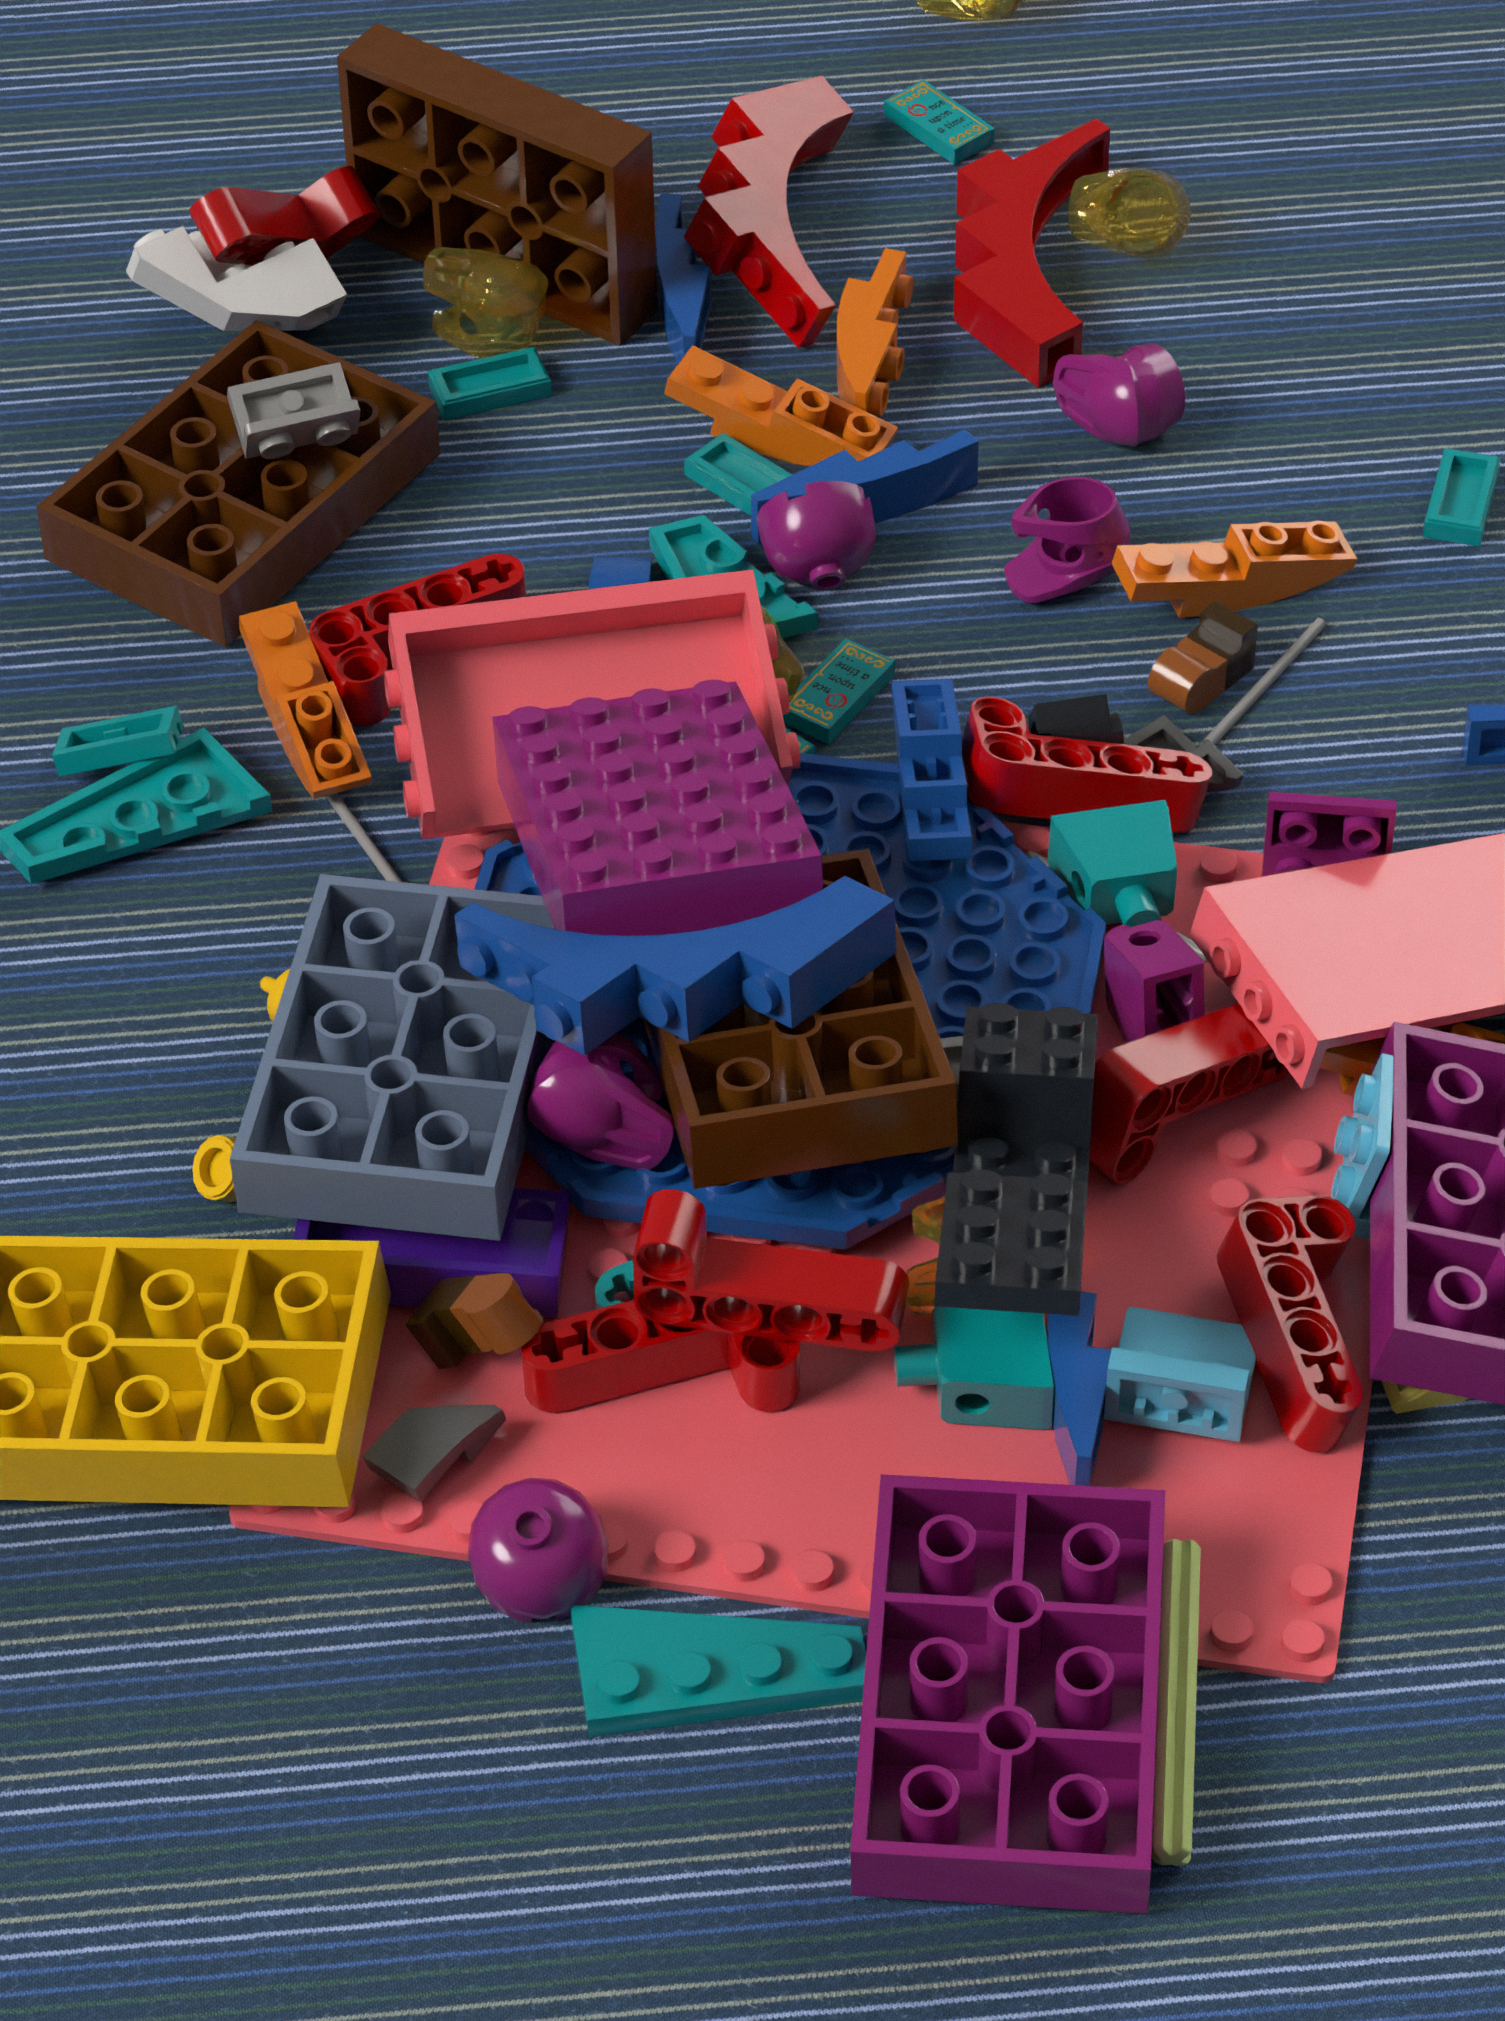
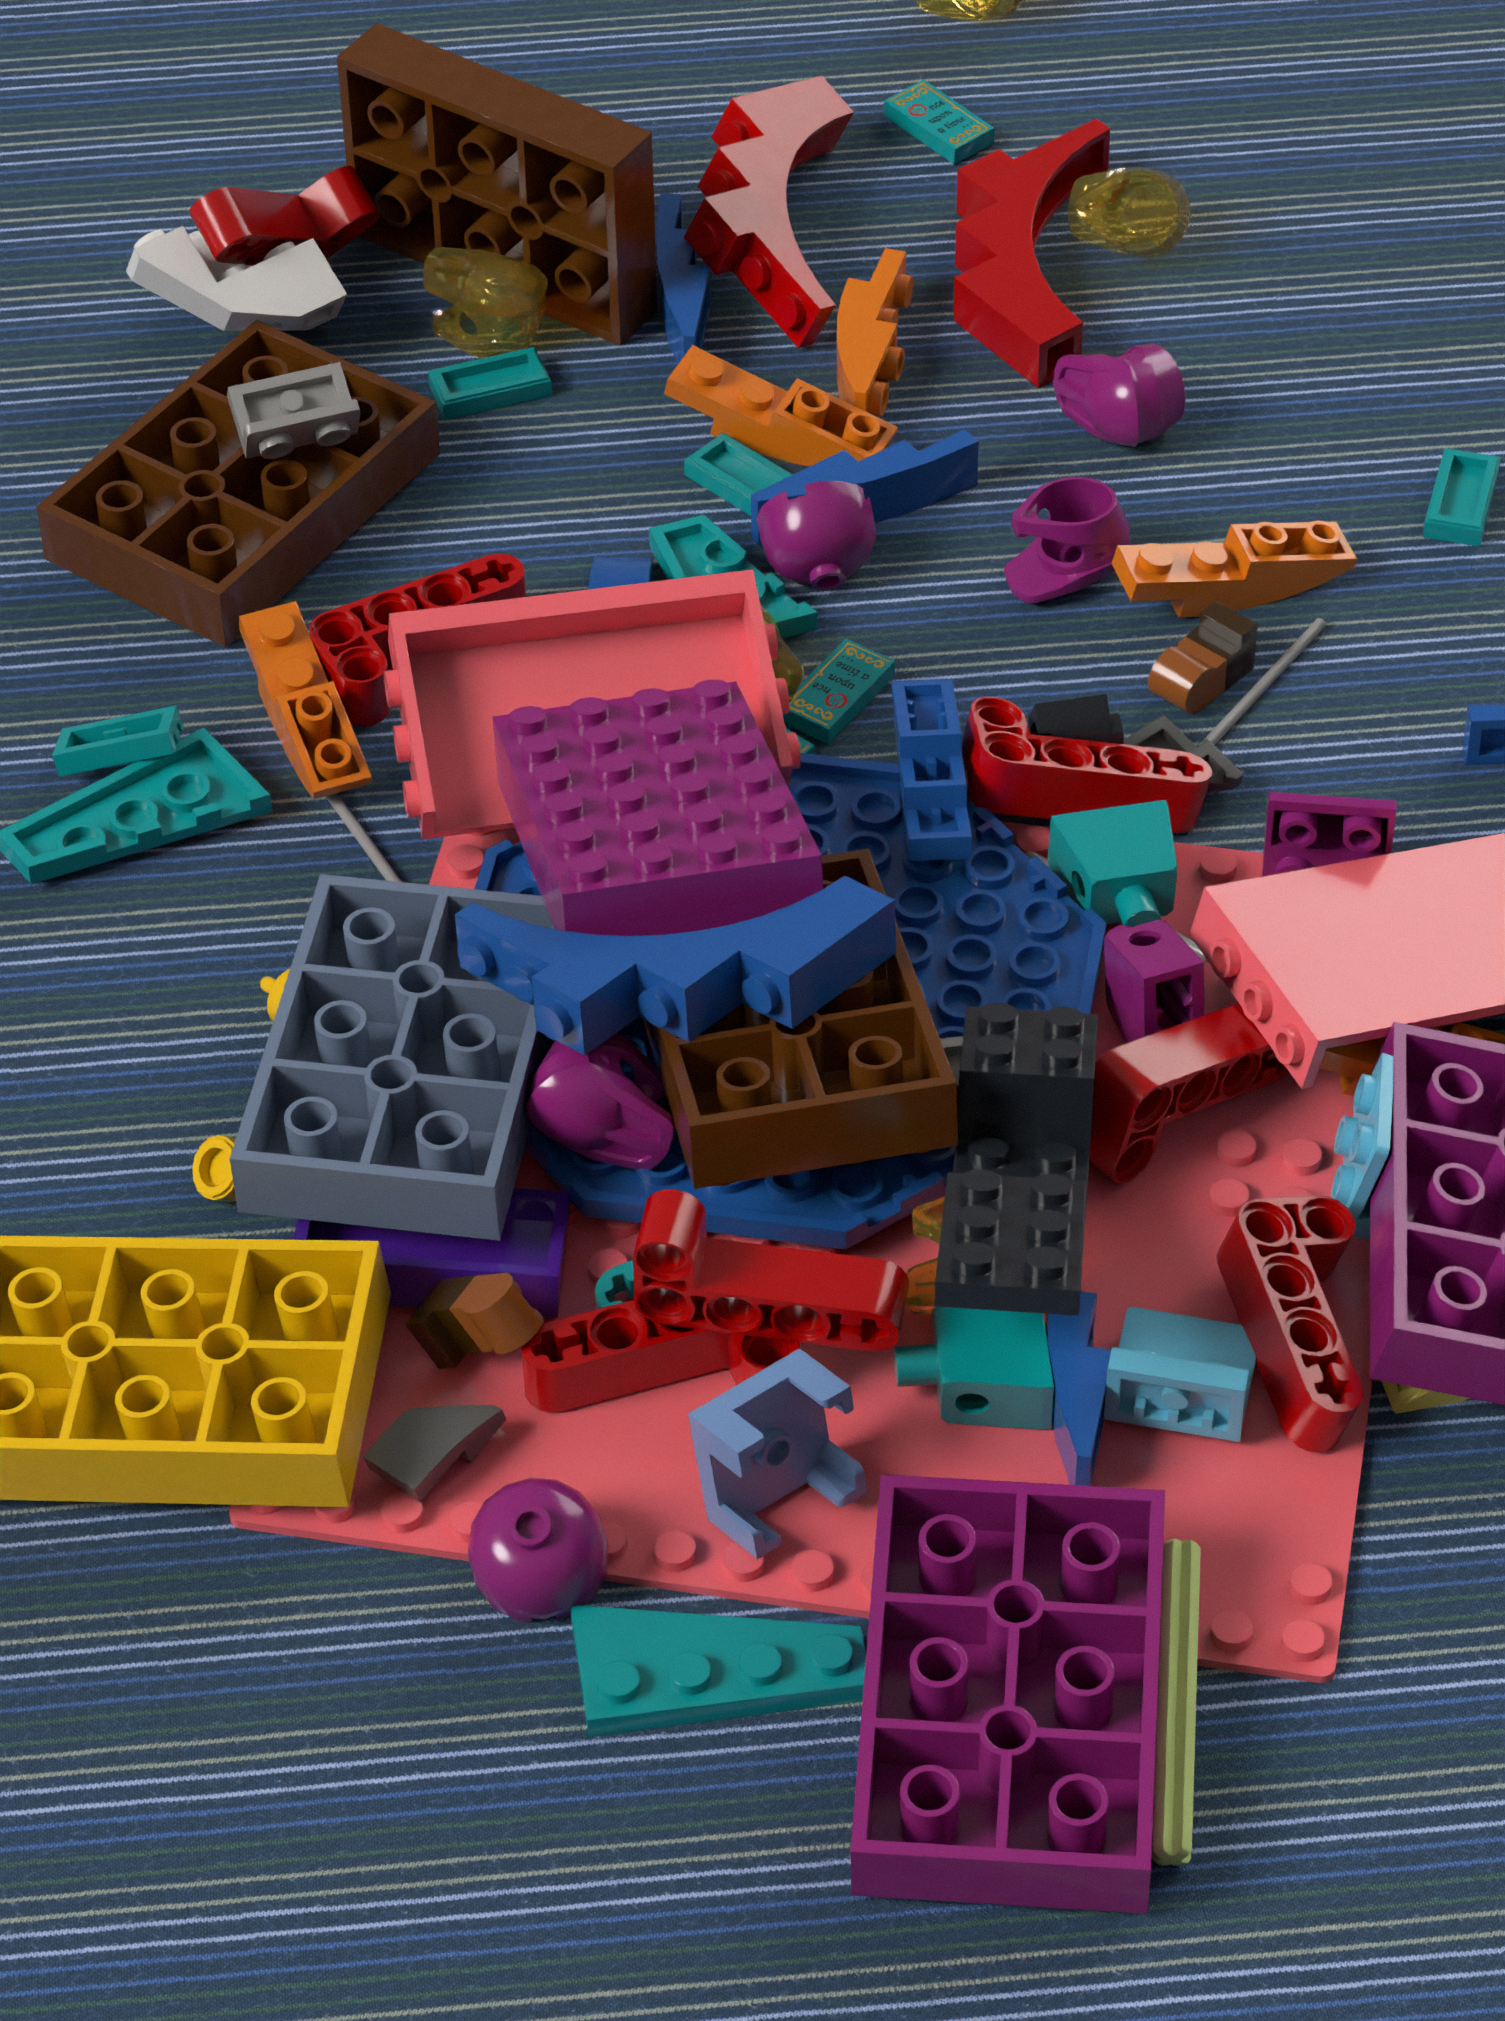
(767, 1443): none -> medium blue panel

